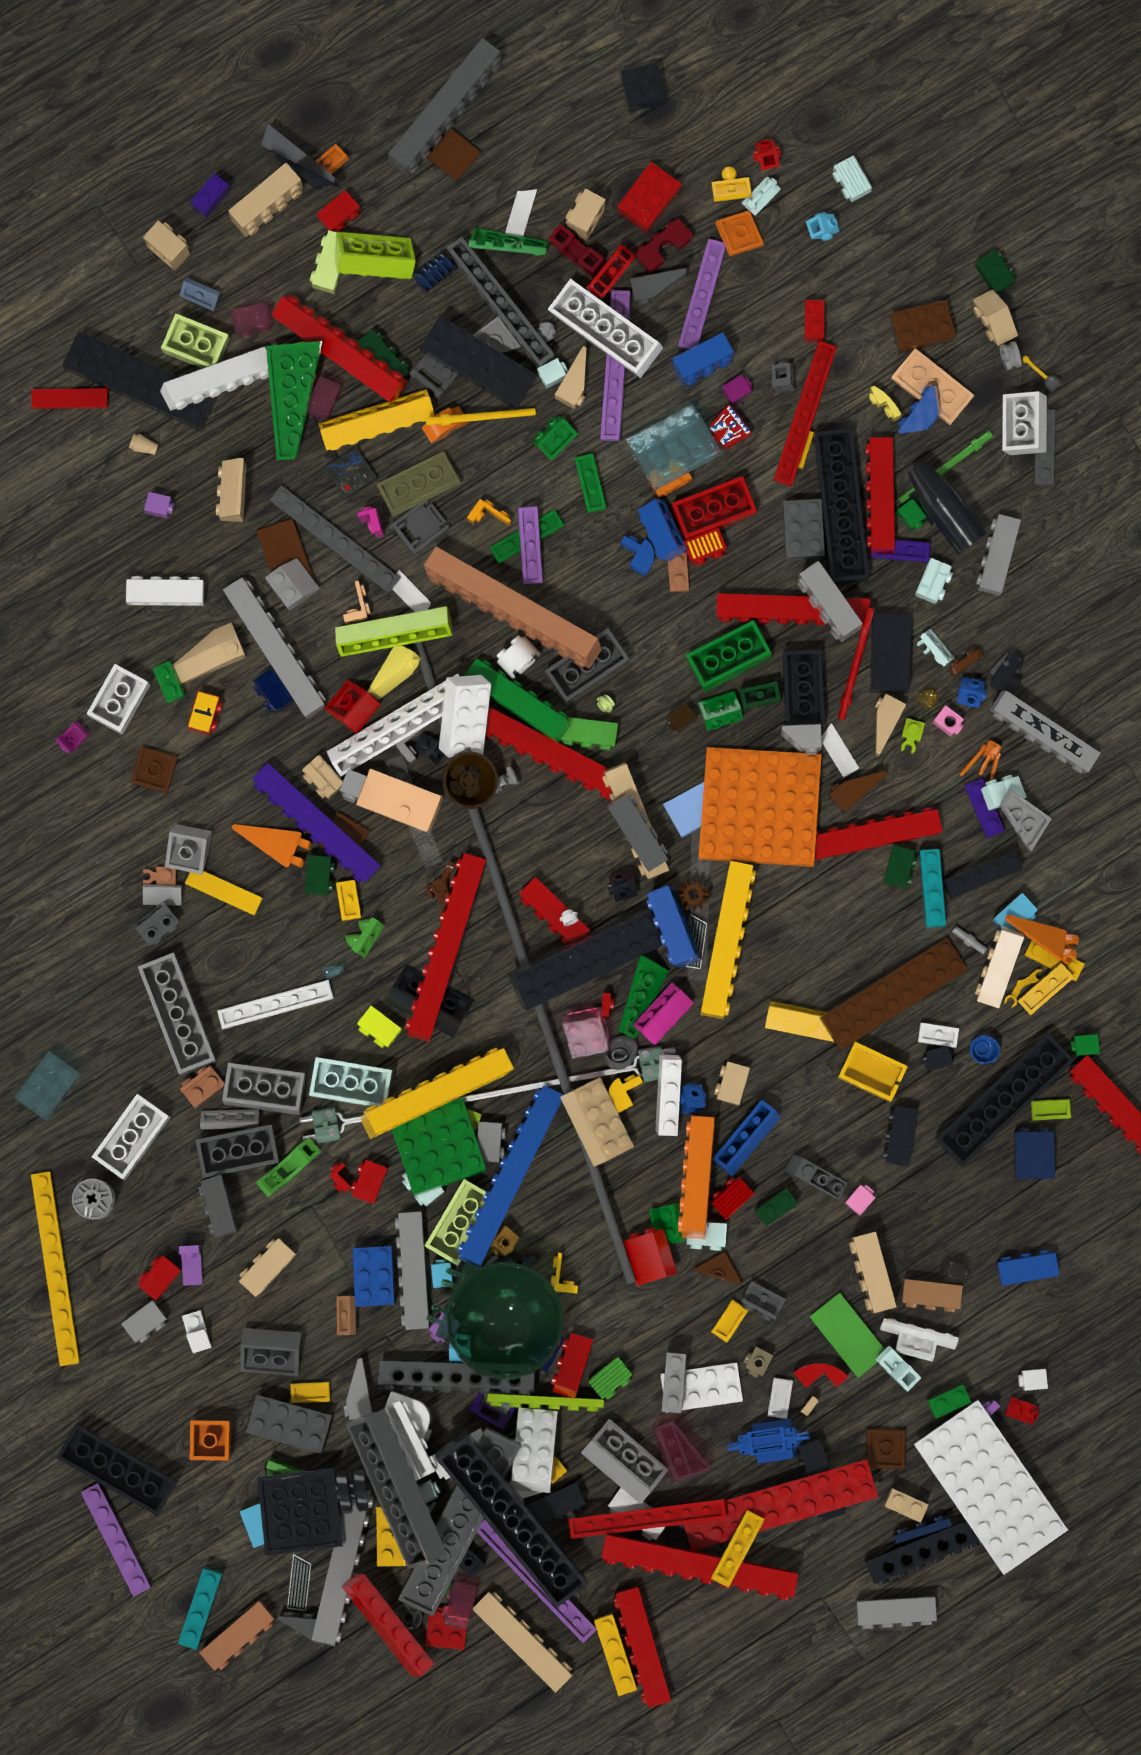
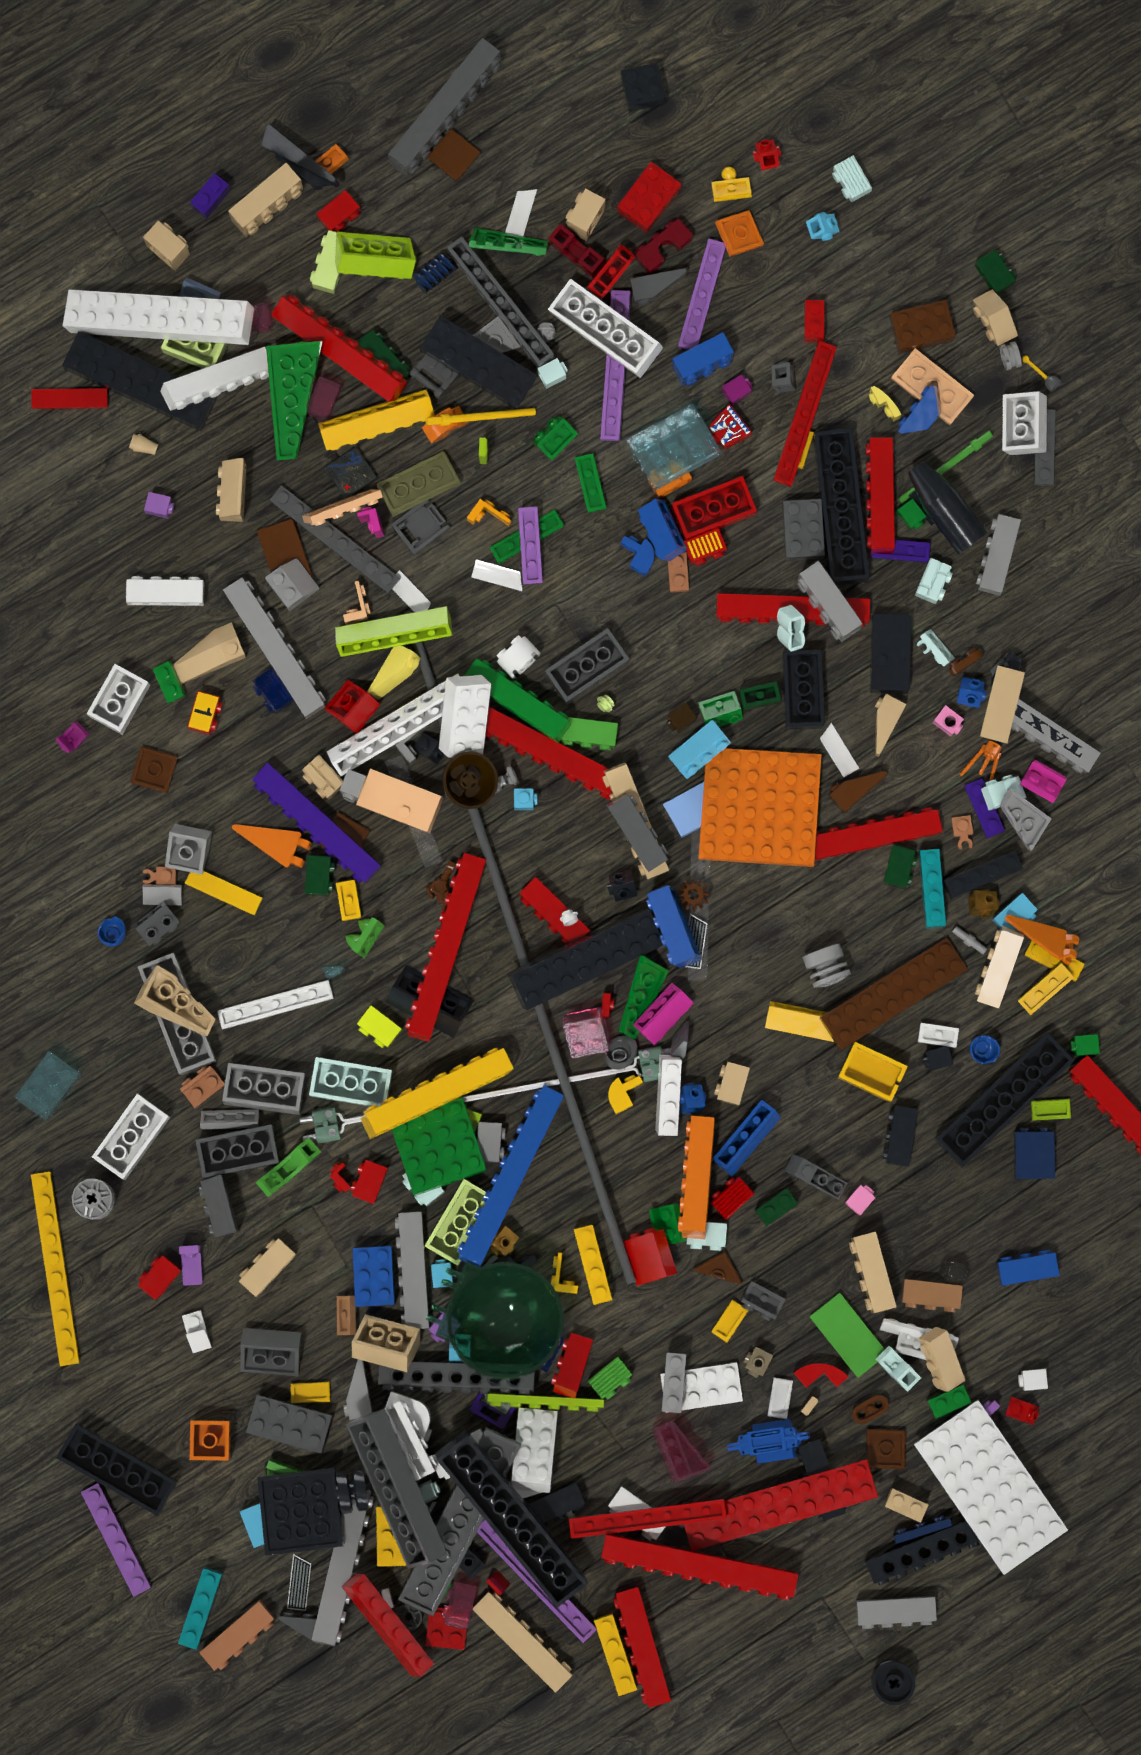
(112, 932): none -> blue hair
(144, 1322): light grey brick -> none
(158, 317): none -> white brick
(170, 1000): none -> tan wedge
(336, 509): none -> light nougat plate
(386, 1343): none -> tan brick
(386, 1593): none -> white tile
(483, 451): none -> lime tile
(497, 575): none -> white sticker
(498, 1582): none -> red slope
(513, 608): nougat brick -> none
(524, 799): none -> medium azure brick
(557, 1470): yellow plate -> none
(572, 386): tan slope -> none
(593, 1264): none -> yellow brick
(597, 1122): tan brick -> none
(624, 1461): light grey brick -> none
(680, 1040): none -> dark grey slope
(699, 749): none -> medium azure brick
(726, 940): yellow brick -> none
(728, 656): green brick -> none
(737, 1549): yellow tile -> none
(761, 195): light aqua hinge -> none
(791, 628): none -> light aqua brick
(803, 737): light grey slope -> none
(826, 966): none -> light grey wheel
(846, 700): red bar -> none
(870, 1410): none -> reddish brown plate
(896, 1693): none -> black wheel
(912, 732): lime plate -> none
(928, 698): clear yellow plate -> none
(941, 1359): none -> tan brick
(962, 828): none -> nougat plate
(983, 903): none -> pearl gold brick
(1002, 704): none -> tan sticker
(1020, 984): yellow piece -> none
(1043, 781): none -> dark pink bracket

